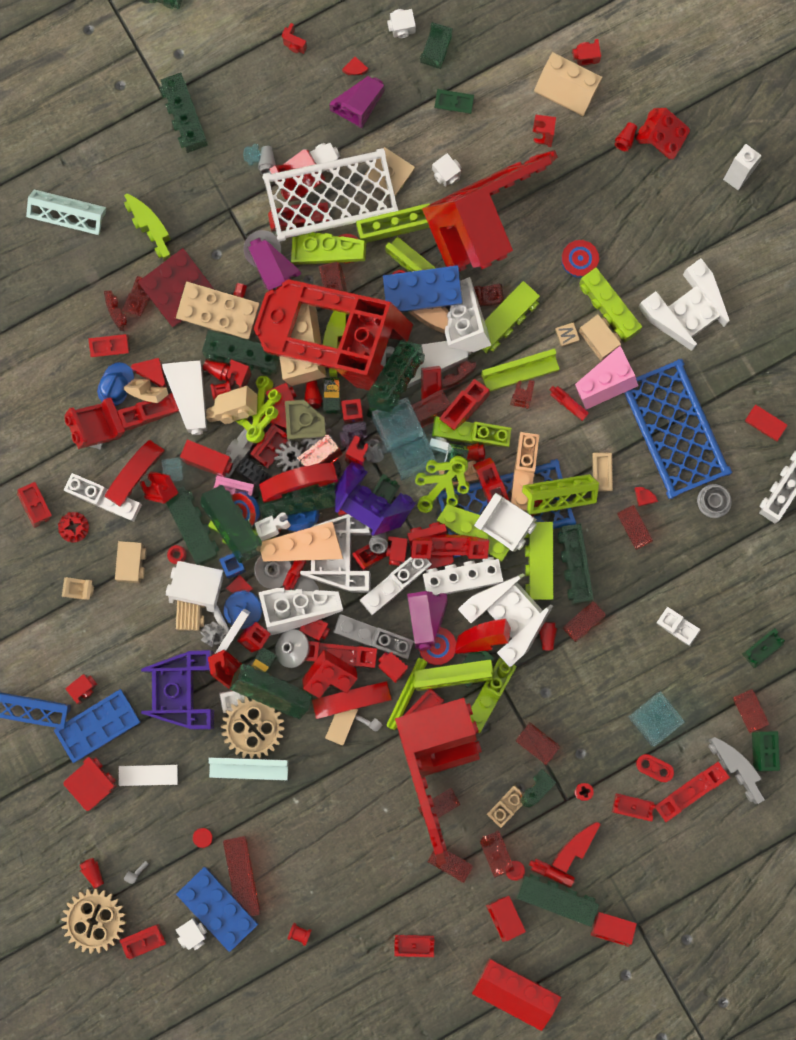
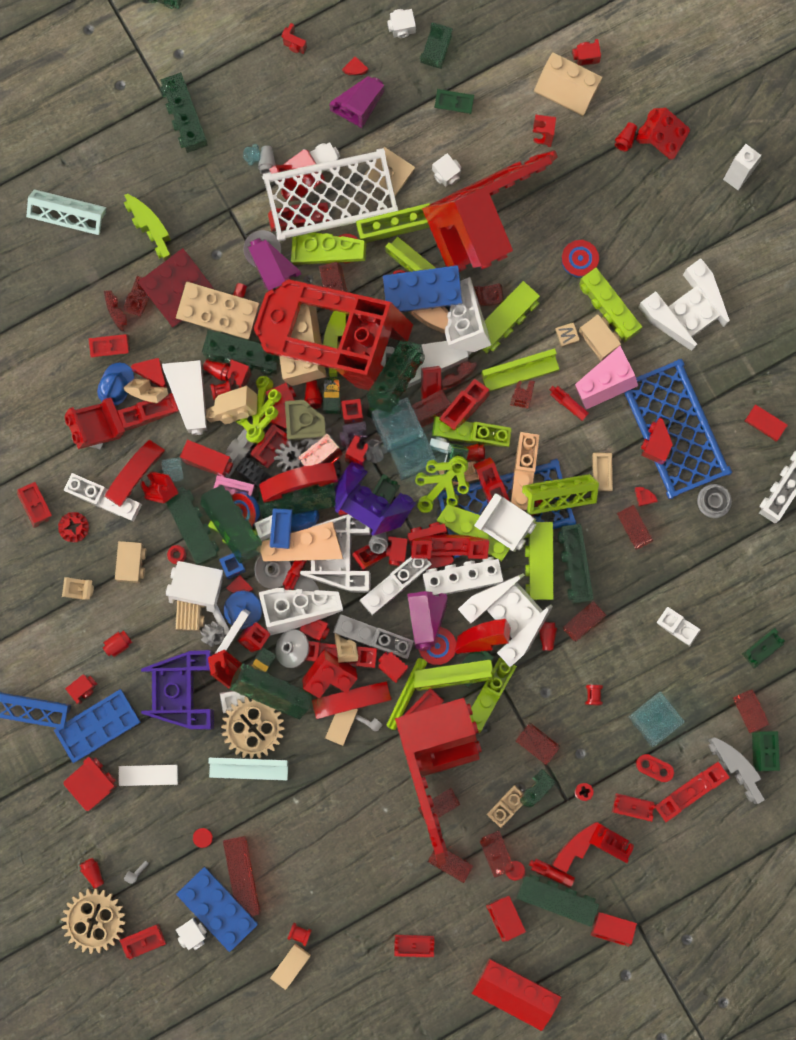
(117, 644): none -> red brick
(281, 528): none -> blue tile
(290, 966): none -> tan slope
(345, 649): none -> tan tile
(594, 695): none -> red bush
(611, 843): none -> red hinge
(658, 444): none -> red slope

